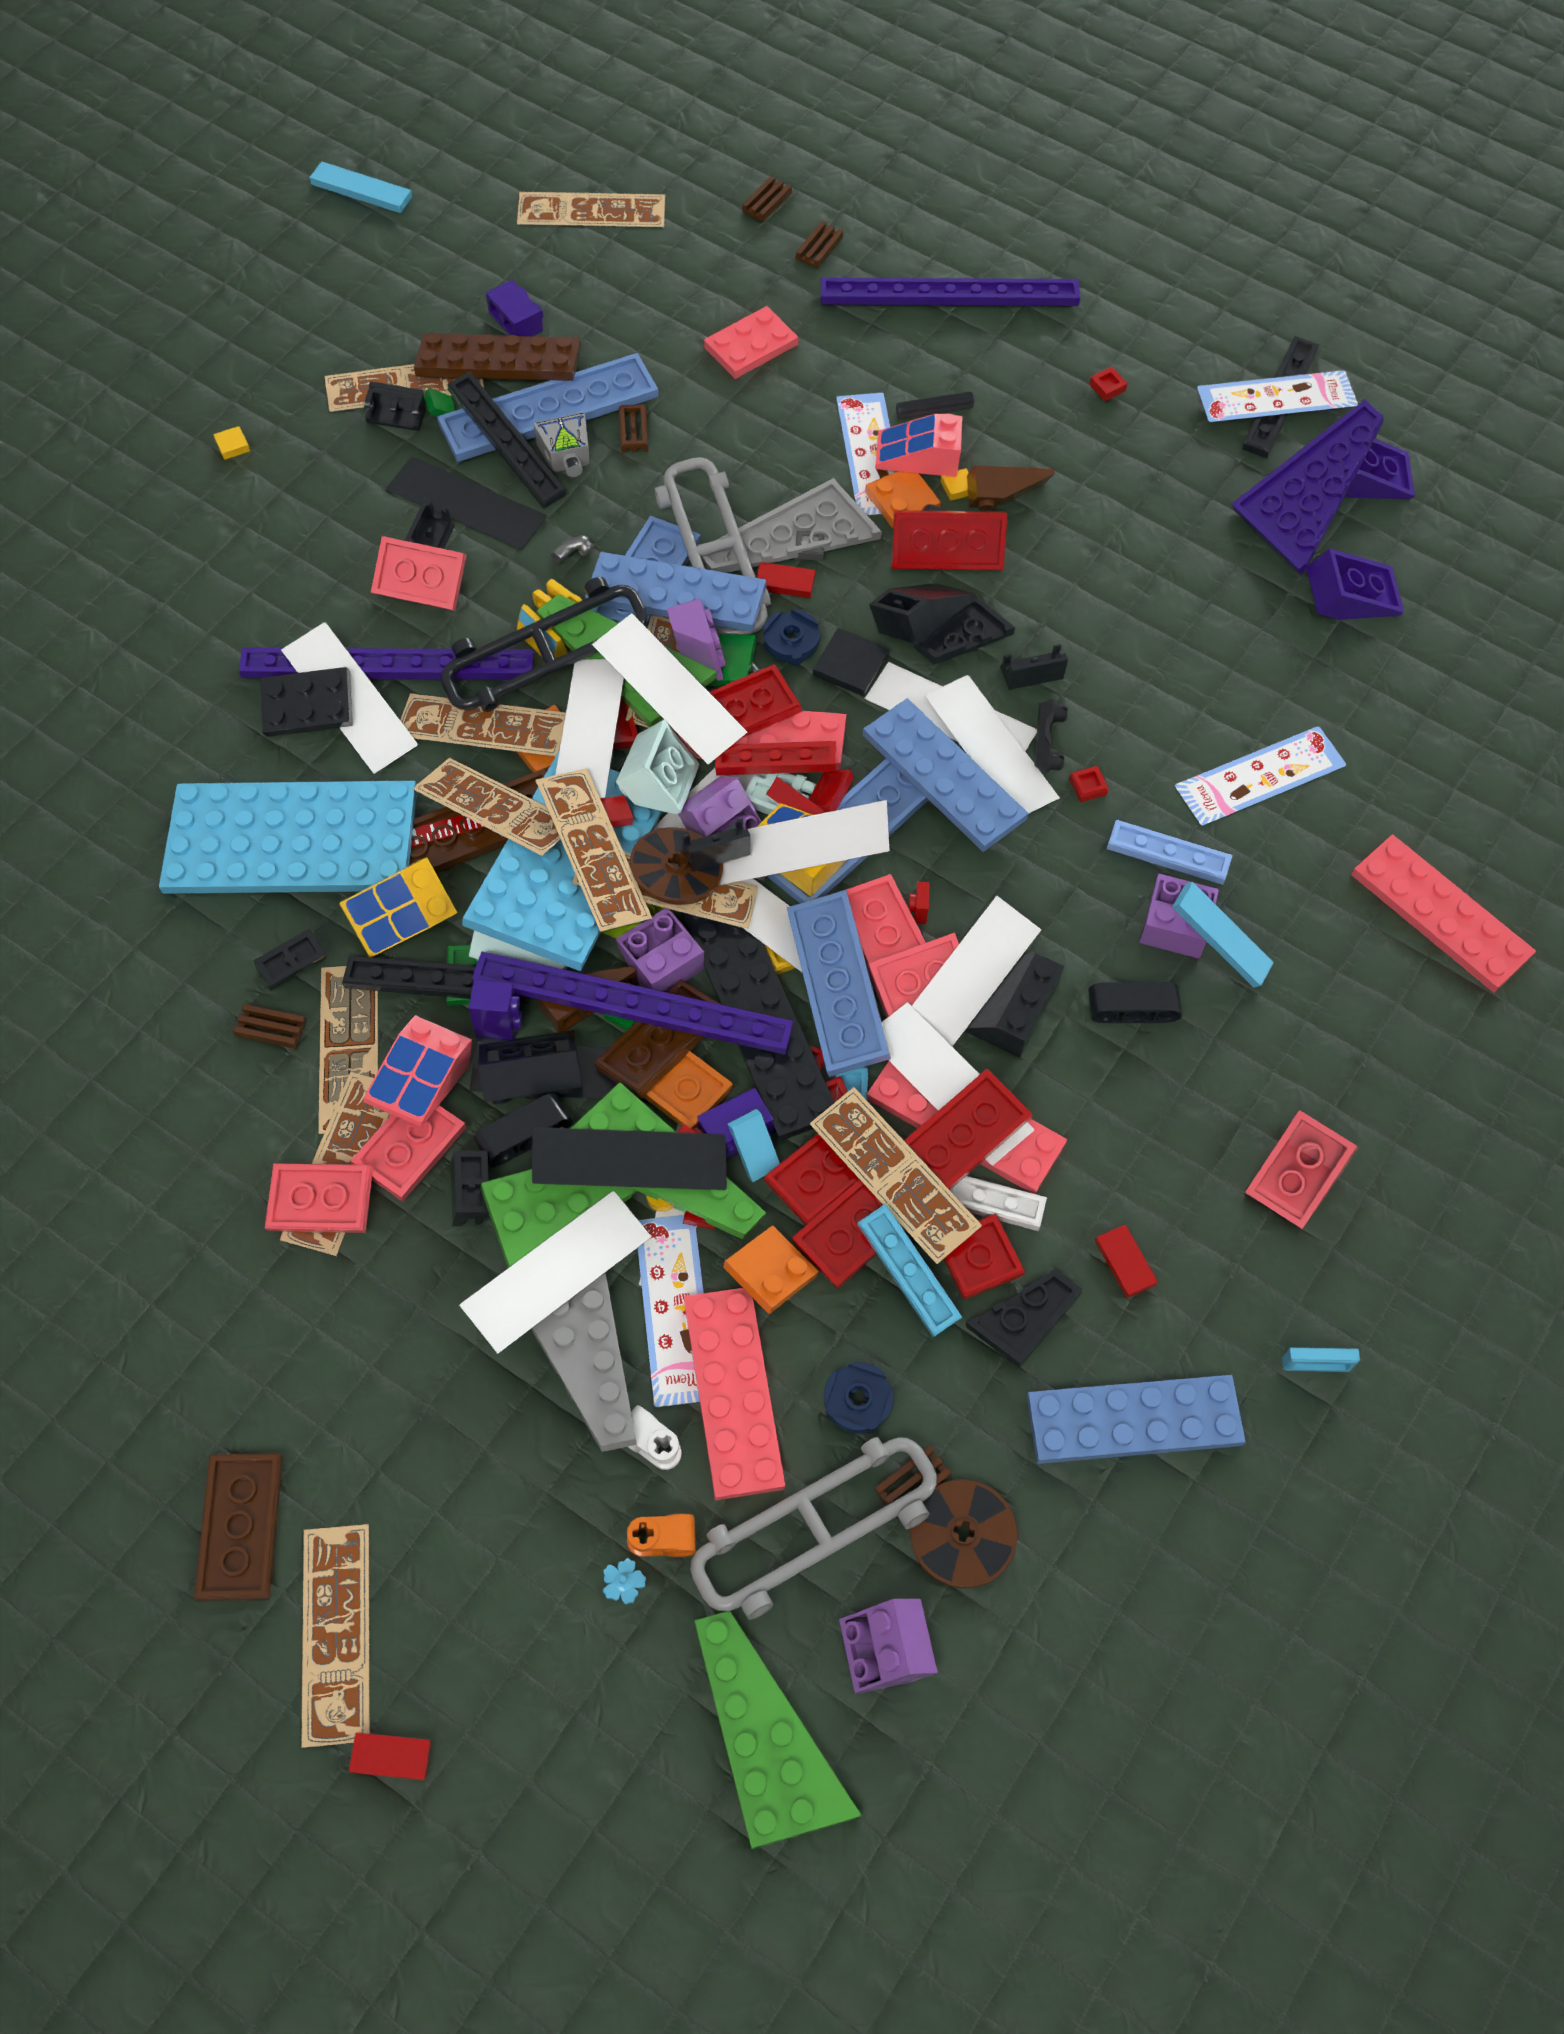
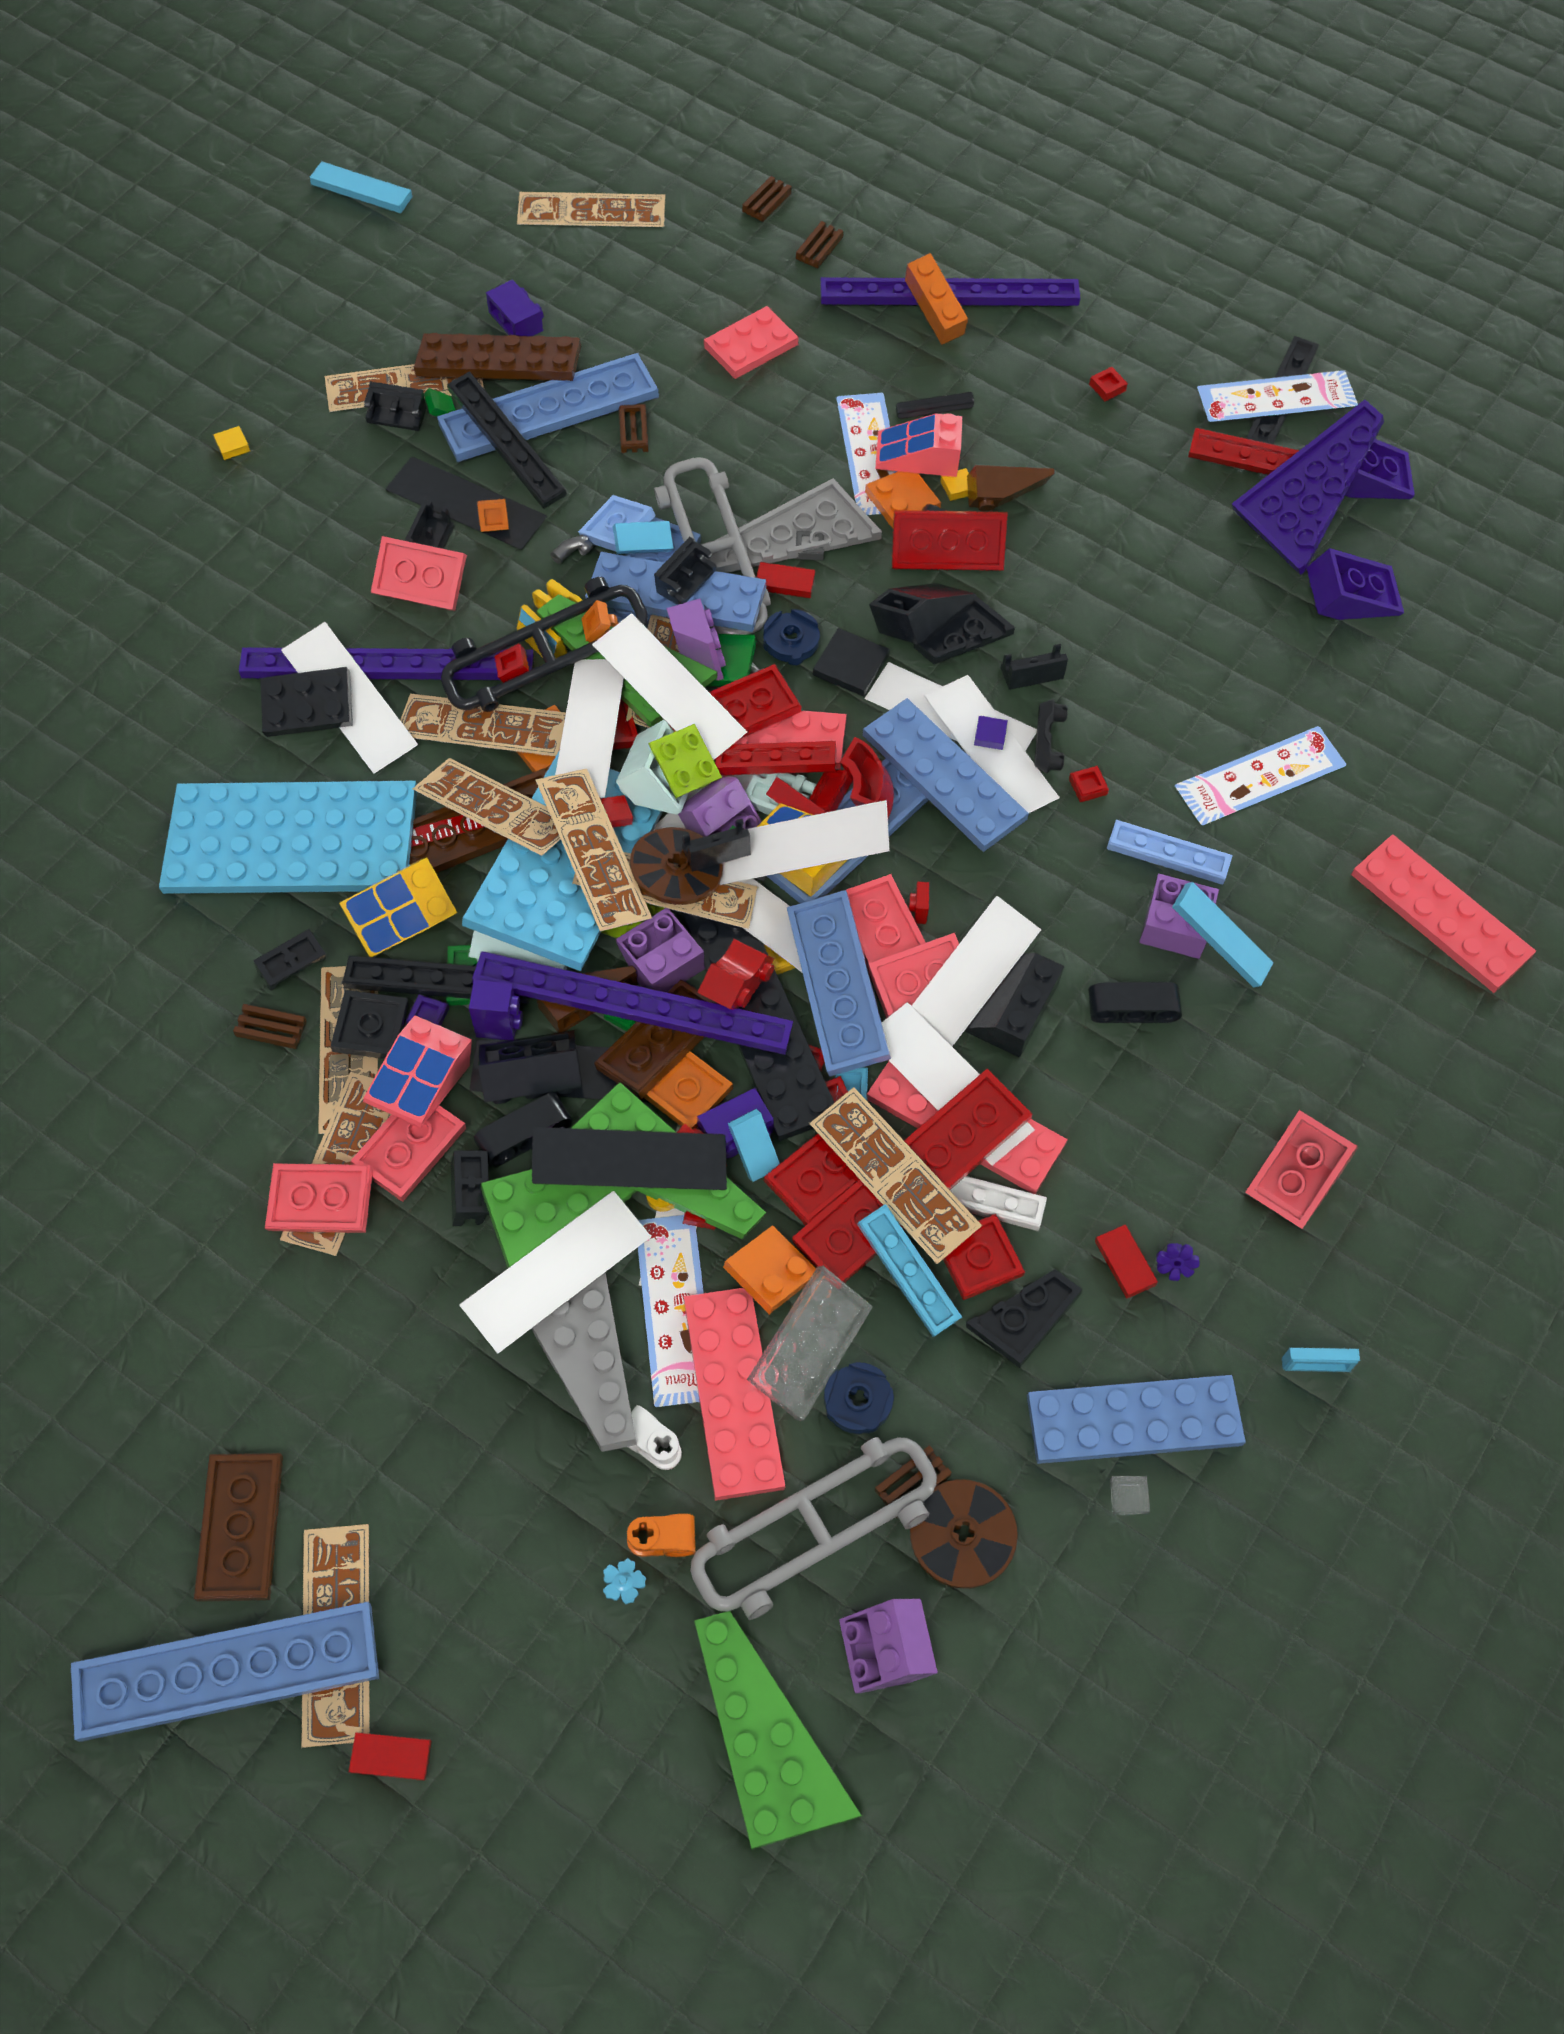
(223, 1671): none -> medium blue plate
(368, 1024): none -> black plate
(429, 1009): none -> dark purple tile
(493, 515): none -> orange tile
(511, 663): none -> red plate
(564, 443): light grey torso -> none
(597, 621): none -> orange tile
(615, 510): none -> light blue plate
(642, 537): none -> medium azure tile
(684, 572): none -> black hinge
(685, 760): none -> lime hinge
(736, 975): none -> red brick
(810, 1343): none -> clear plate
(869, 775): none -> red brick
(936, 299): none -> orange brick
(990, 732): none -> dark purple tile
(1129, 1495): none -> clear tile
(1177, 1260): none -> dark purple plant
(1238, 451): none -> red plate

